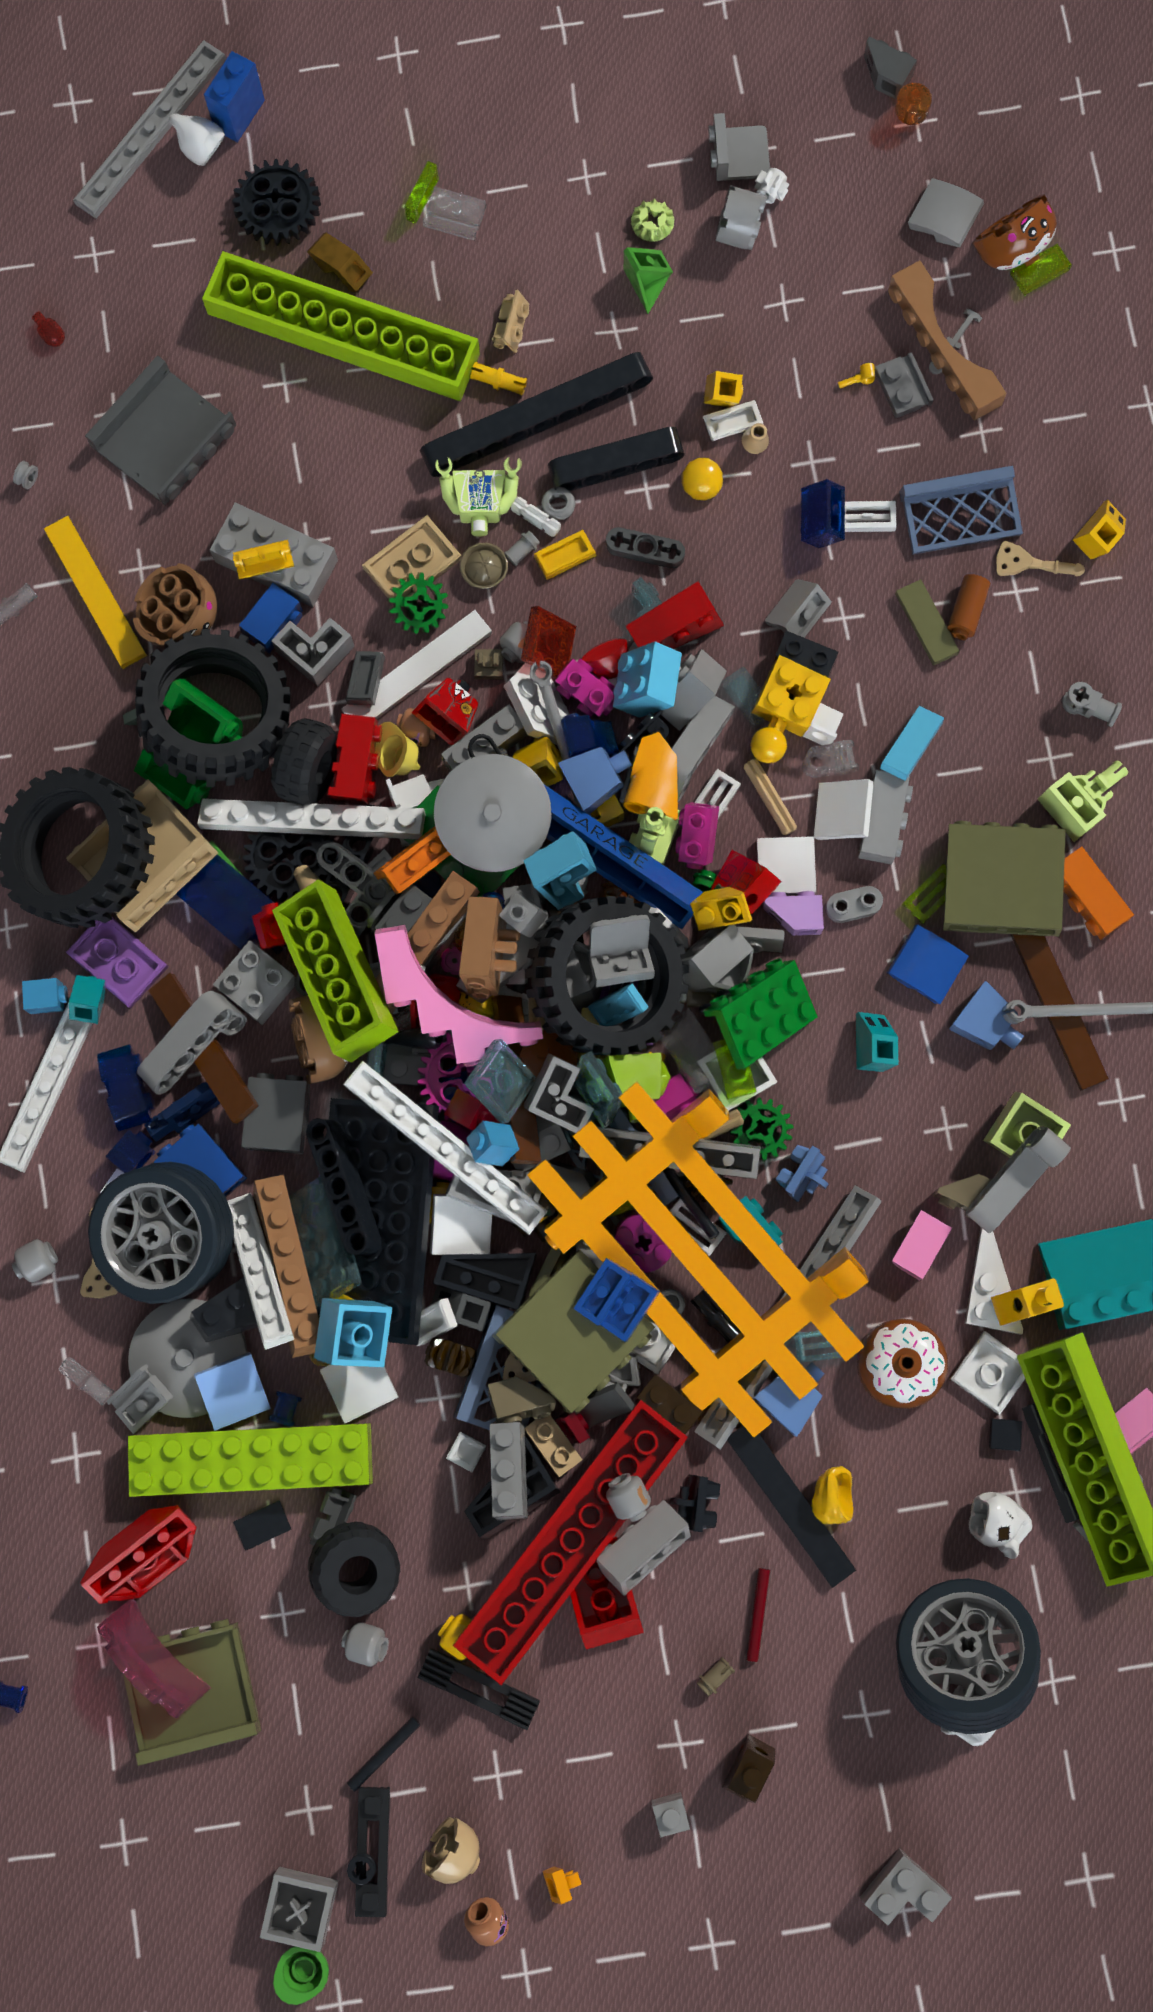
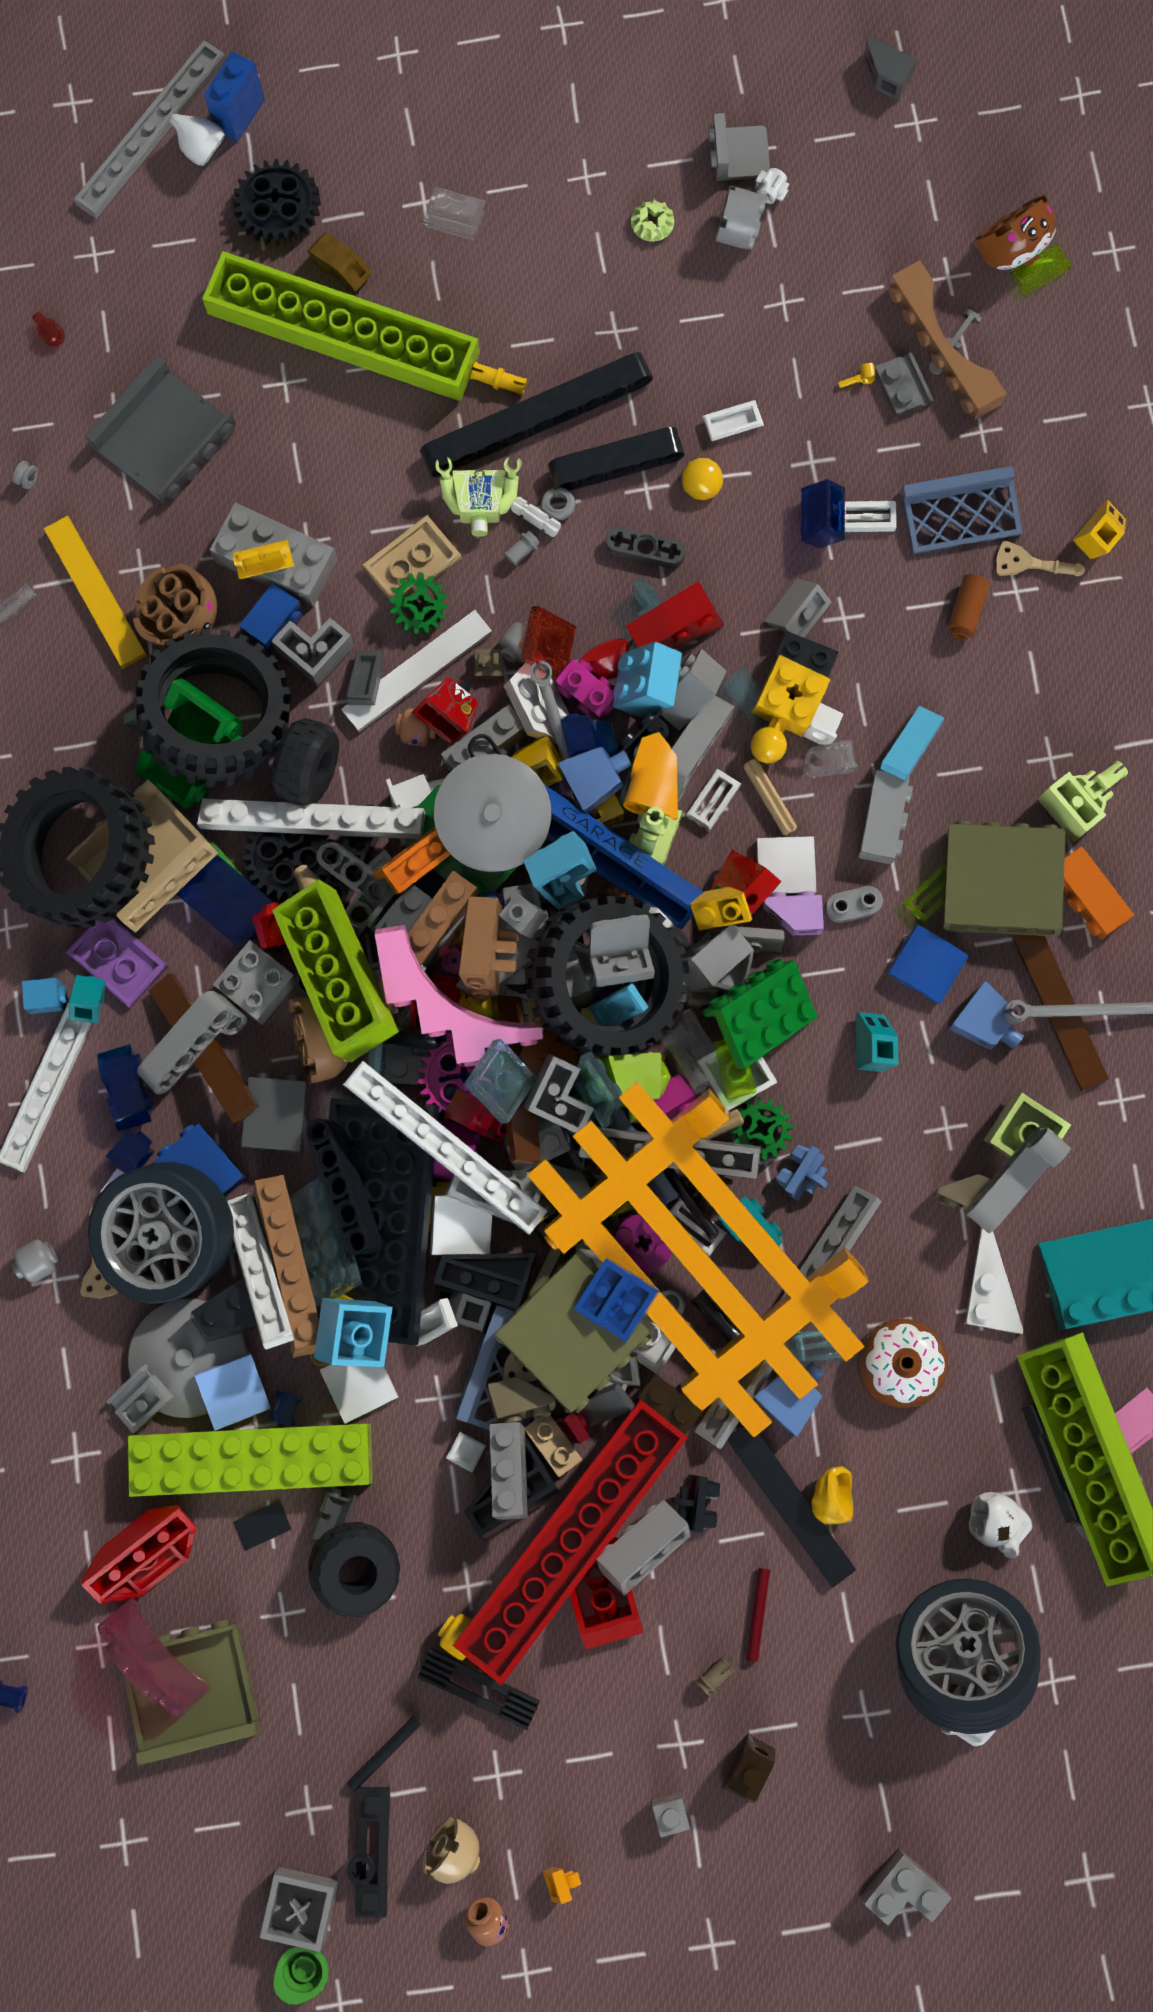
(86, 1380): clear axle -> none
(183, 1112): dark blue hinge -> none
(355, 759): red wedge -> none
(365, 1644): light grey head -> none
(396, 752): light yellow piece -> none
(421, 192): clear neon green tile -> none
(450, 1357): dark brown gear -> none
(483, 565): dark tan hat -> none
(492, 1143): dark azure brick -> none
(514, 311): tan hinge -> none
(564, 554): yellow tile -> none
(628, 1497): light grey head -> none
(647, 273): bright green slope -> none
(697, 834): dark pink brick -> none
(704, 880): green plate -> none
(723, 389): yellow brick -> none
(753, 443): tan cone -> none
(843, 809): white tile -> none
(913, 103): clear orange head -> none
(921, 1245): bright pink brick -> none
(927, 622): olive tile -> none
(946, 212): light grey slope -> none
(990, 1373): white tile -> none
(1005, 1434): black tile -> none
(1034, 1298): yellow torso -> none
(1090, 703): light grey connector -> none

